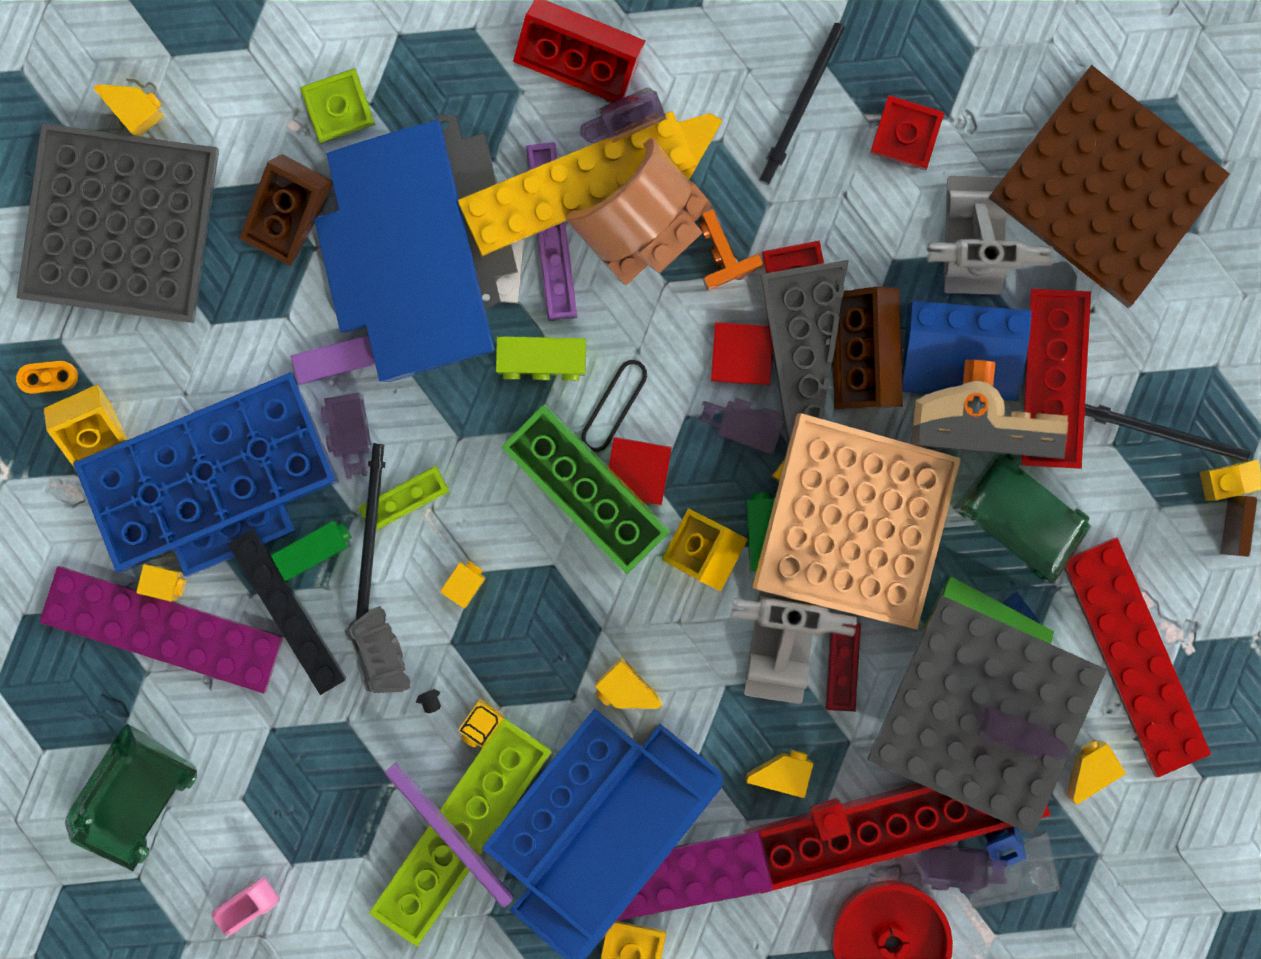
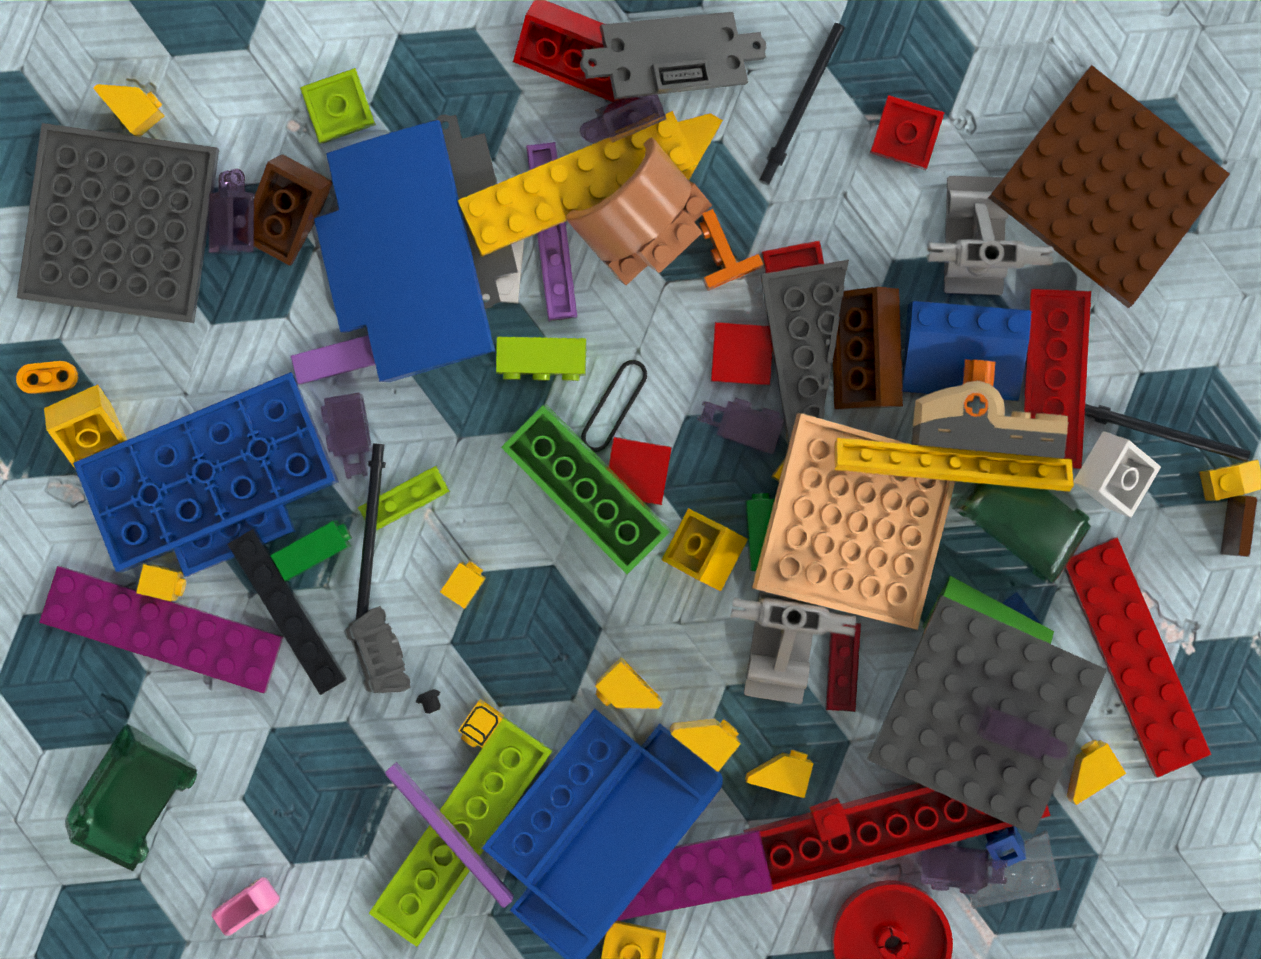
(231, 216): none -> clear purple brick
(673, 55): none -> dark grey piece
(708, 739): none -> yellow slope
(953, 464): none -> yellow plate
(1117, 474): none -> white brick

